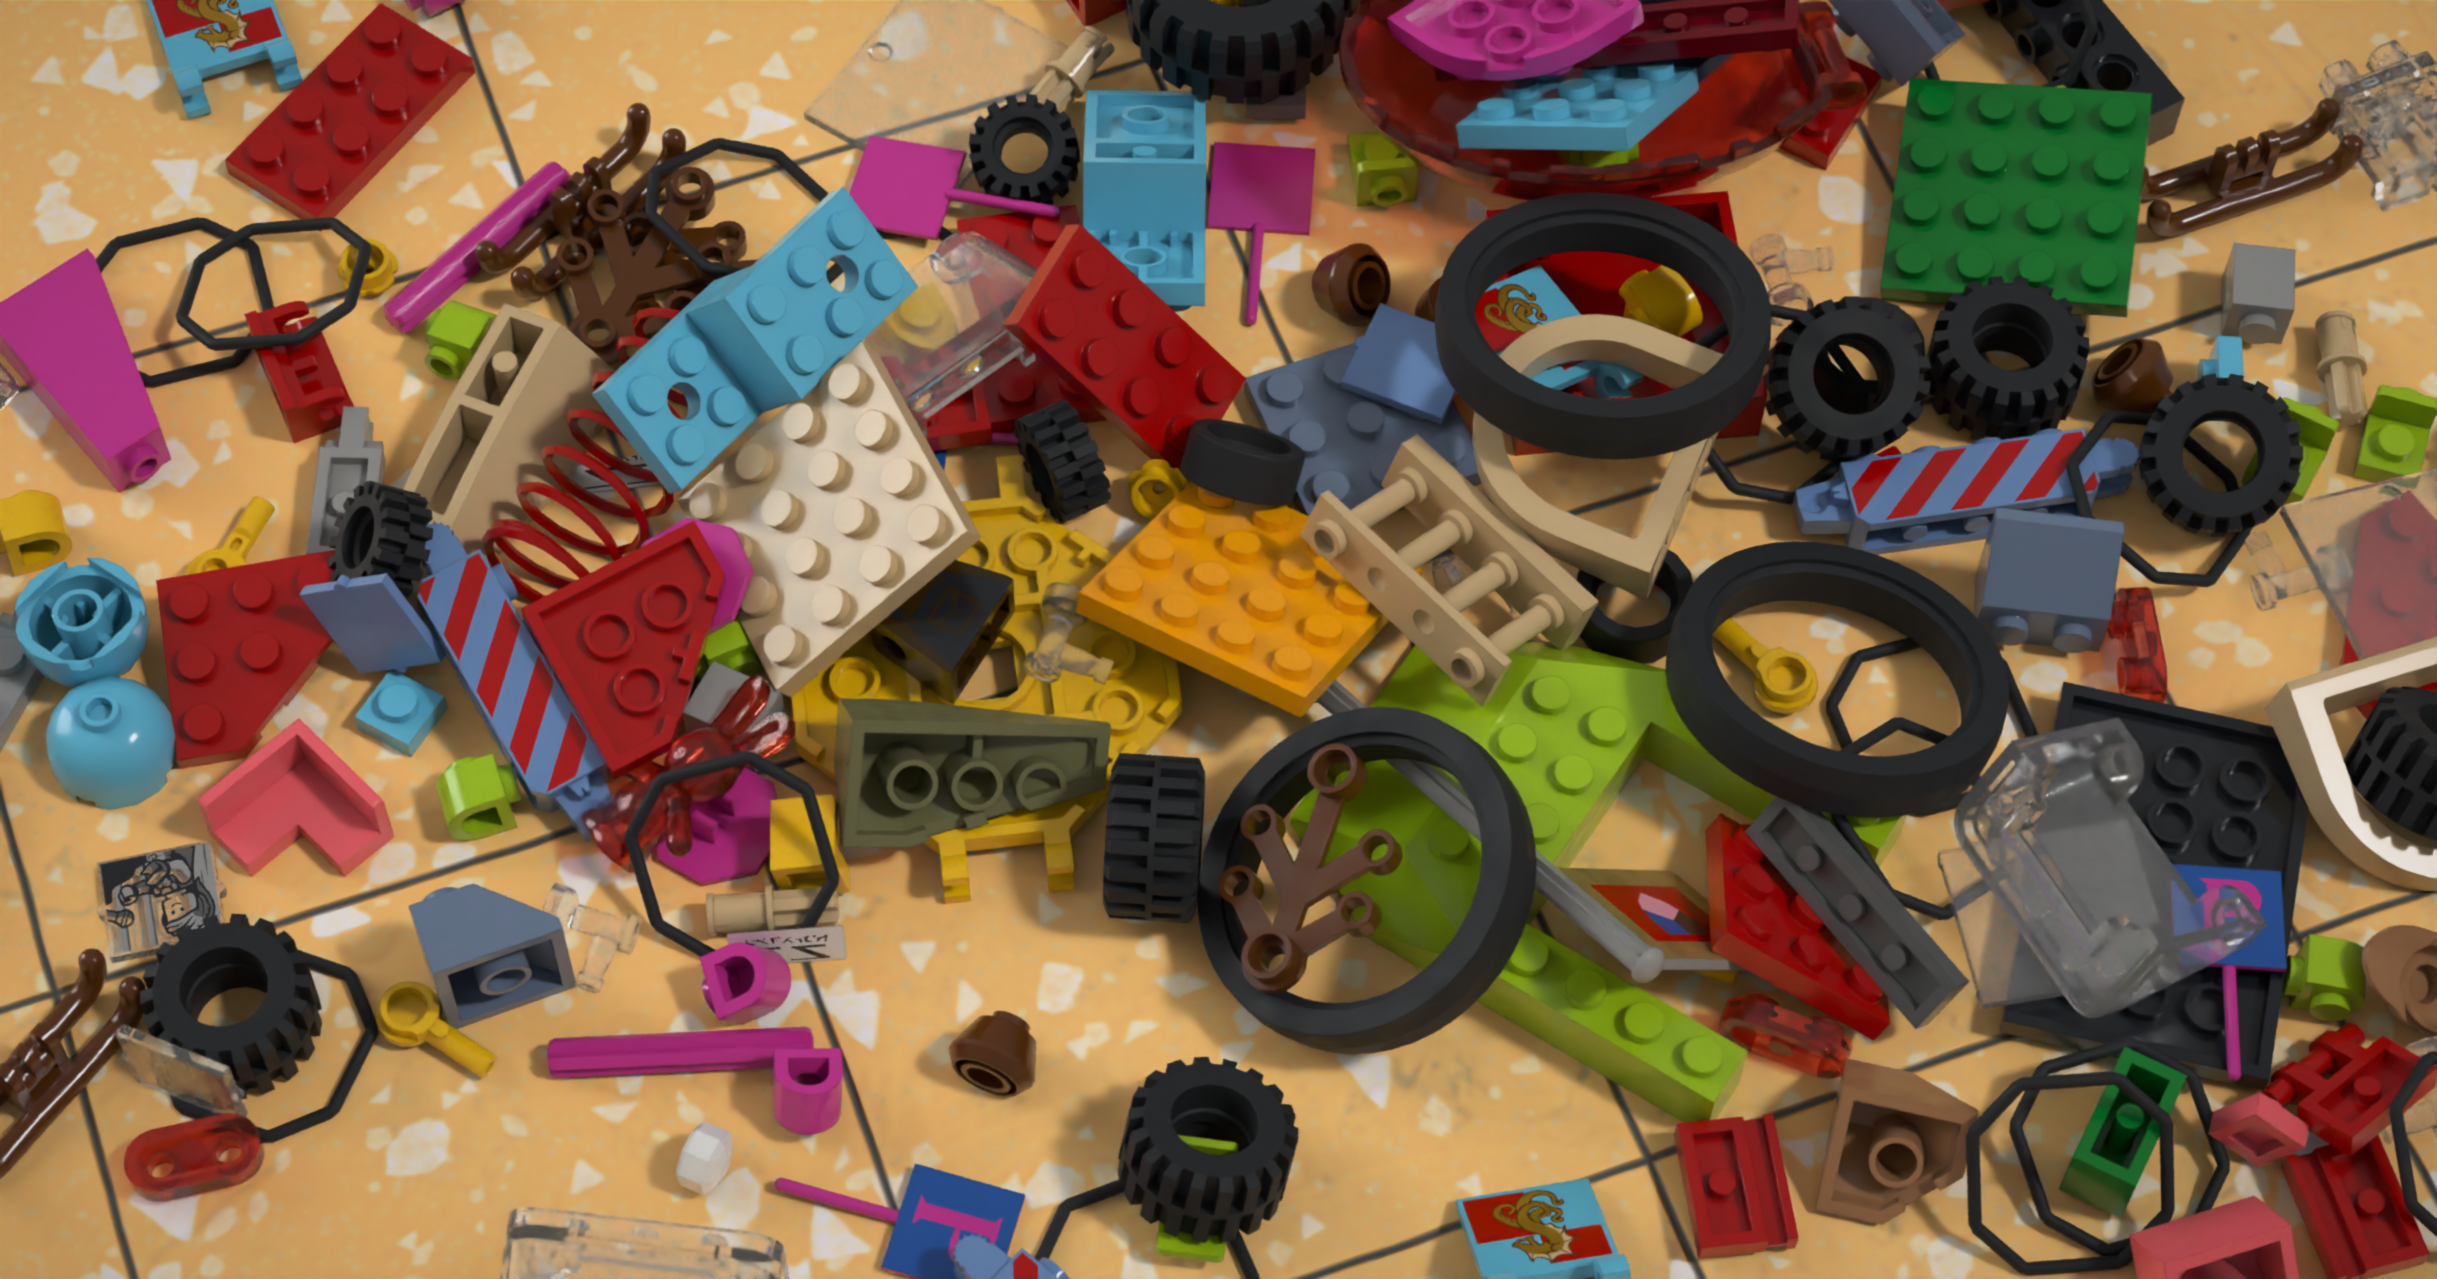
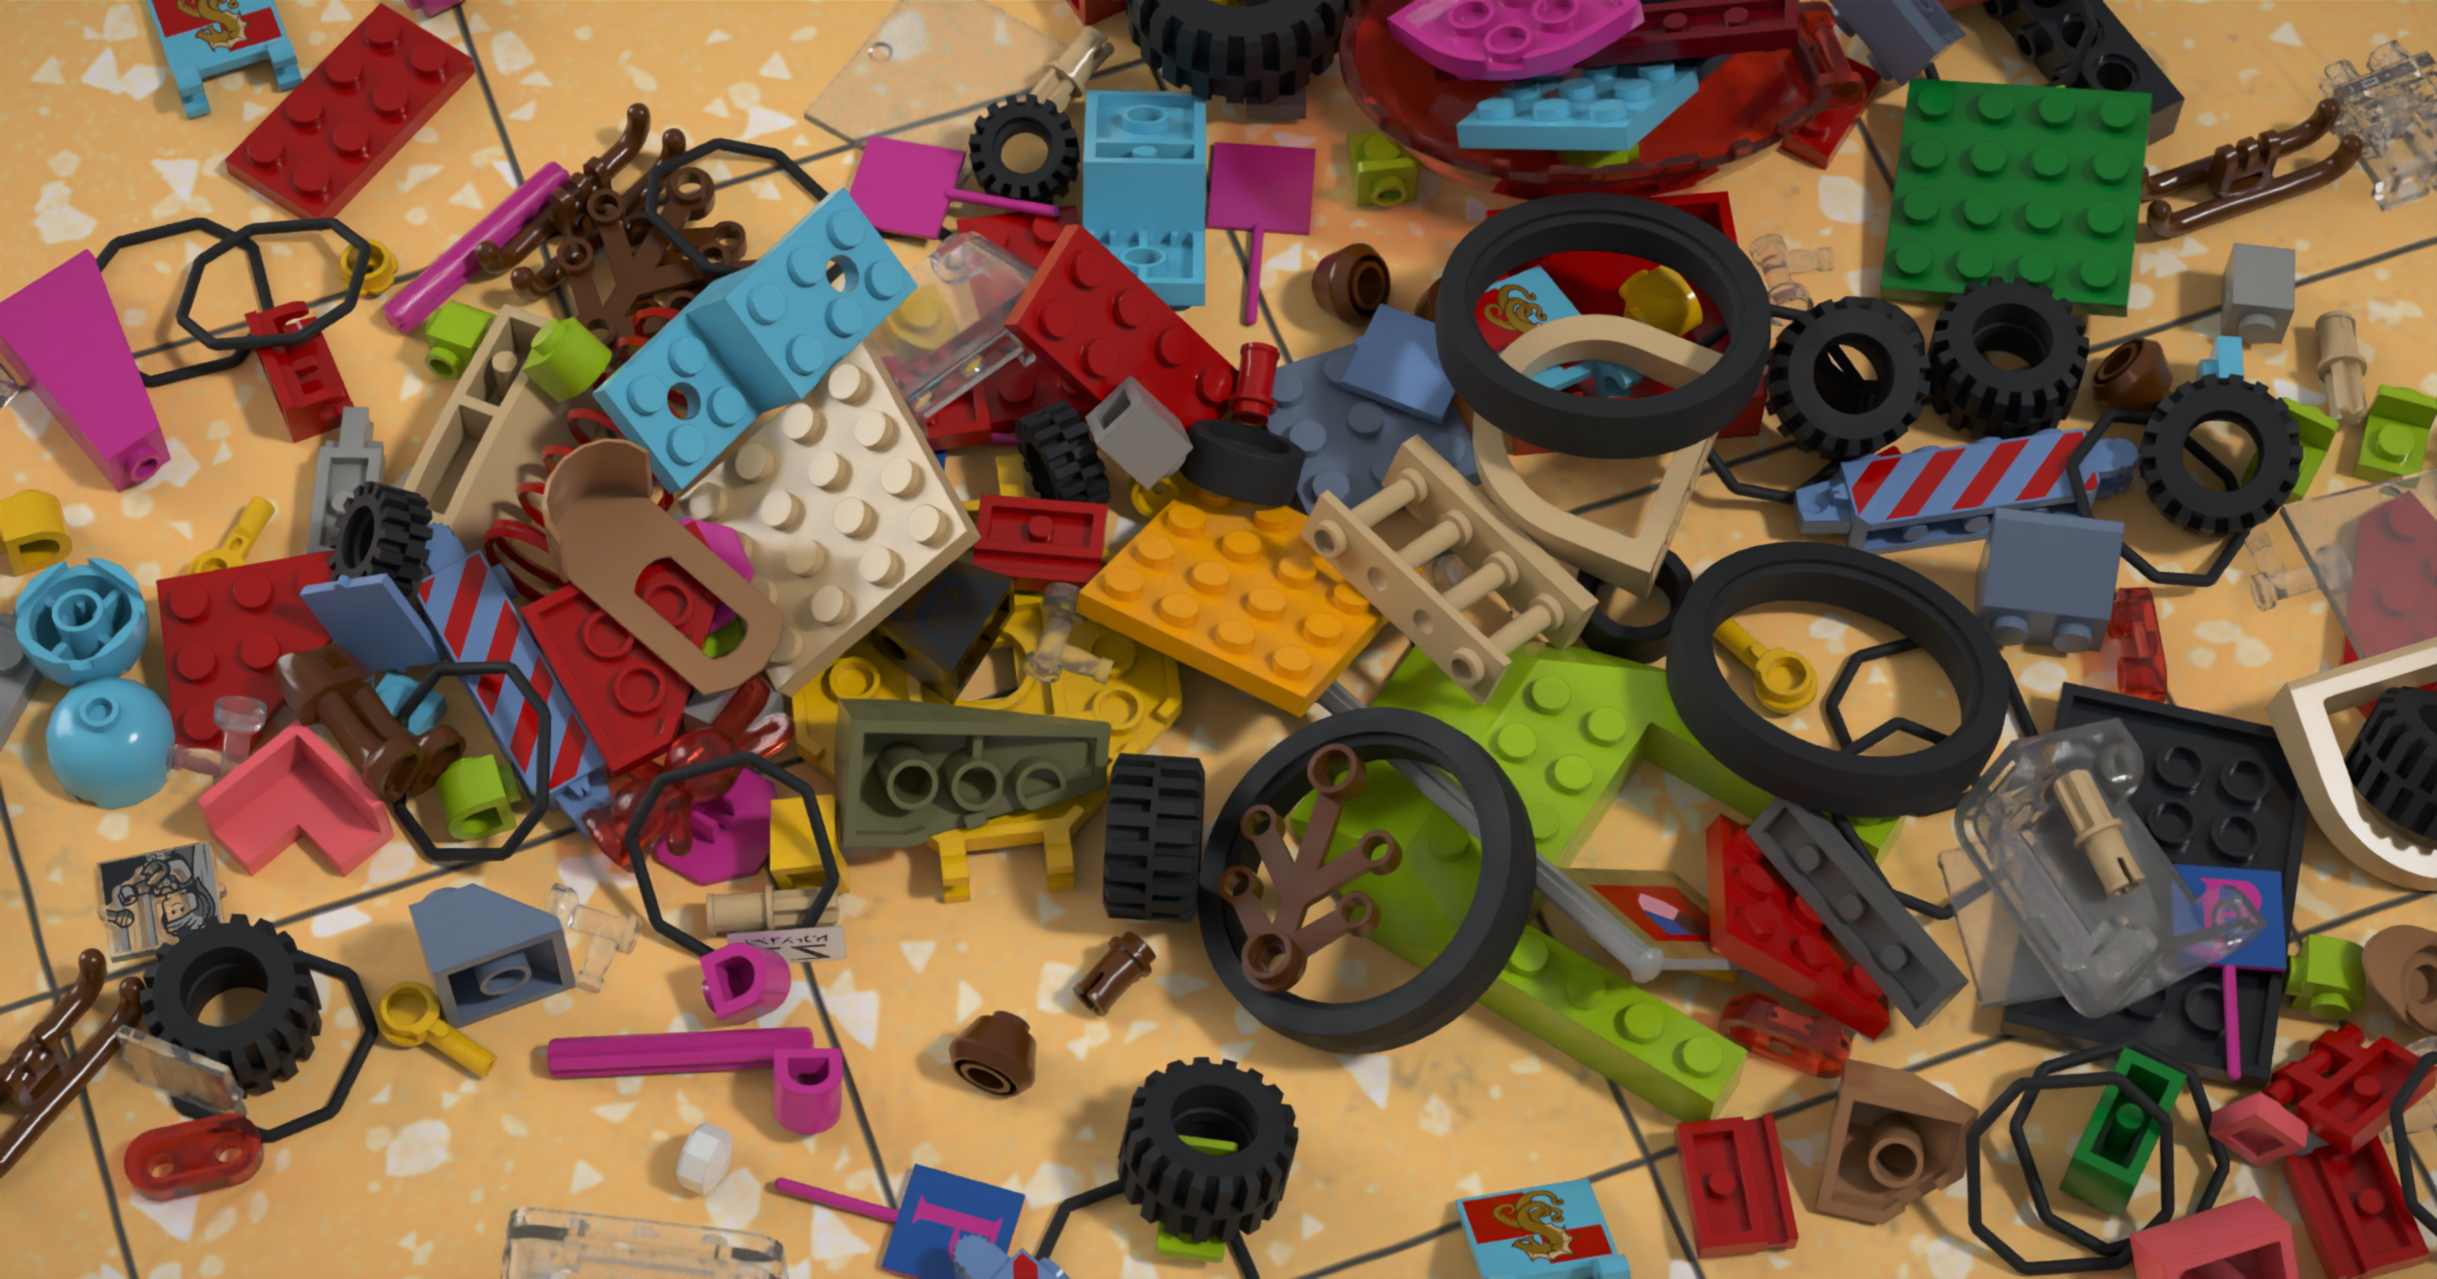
(238, 719): none -> clear piece
(338, 692): none -> reddish brown piece
(543, 761): none -> black piece
(566, 359): none -> lime plate
(609, 530): none -> medium nougat piece
(1040, 540): none -> red plate
(1115, 972): none -> reddish brown pin
(1139, 433): none -> light grey brick
(1255, 383): none -> red pin
(2098, 833): none -> tan axle

